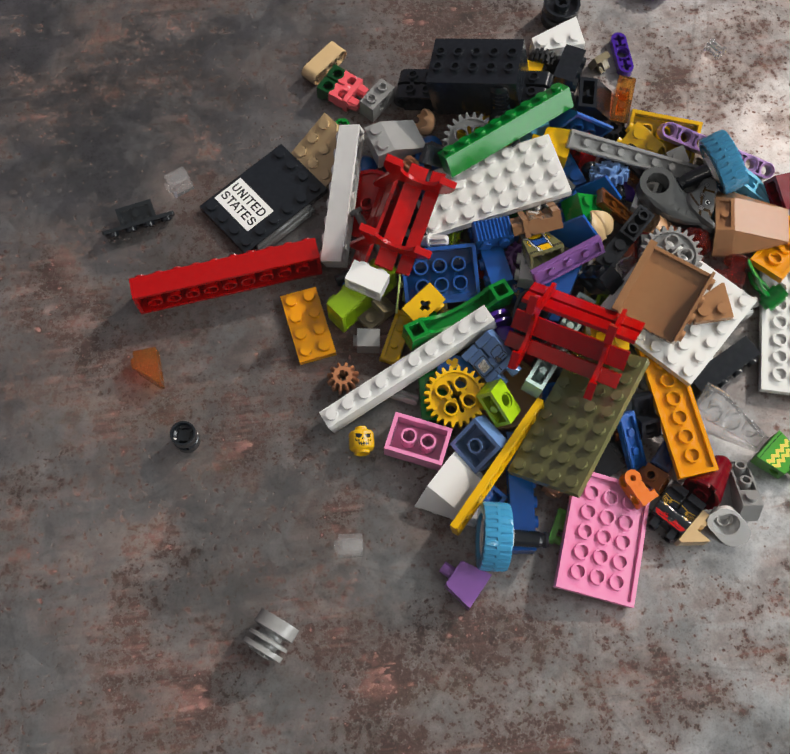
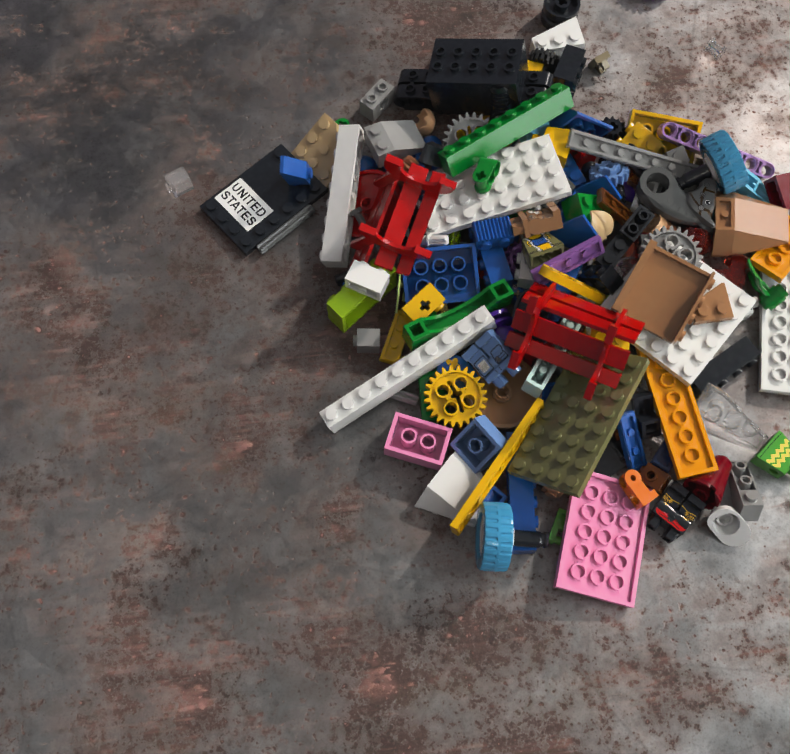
(137, 215): black bracket -> none
(148, 365): clear orange slope -> none
(185, 436): black wheel -> none
(225, 275): red brick -> none
(270, 635): light grey wheel -> none
(295, 171): none -> blue slope
(308, 325): light orange plate -> none
(321, 63): tan beam -> none
(337, 383): nougat gear -> none
(341, 89): coral hips -> none
(349, 545): clear brick -> none
(361, 441): yellow head -> none
(377, 313): dark tan slope -> none
(464, 582): medium lavender torso -> none
(485, 174): none -> green piece
(498, 403): lime brick -> none
(572, 284): none -> yellow beam
(593, 98): black slope -> none
(622, 99): clear orange slope -> none
(623, 48): dark purple beam -> none
(692, 535): tan slope -> none

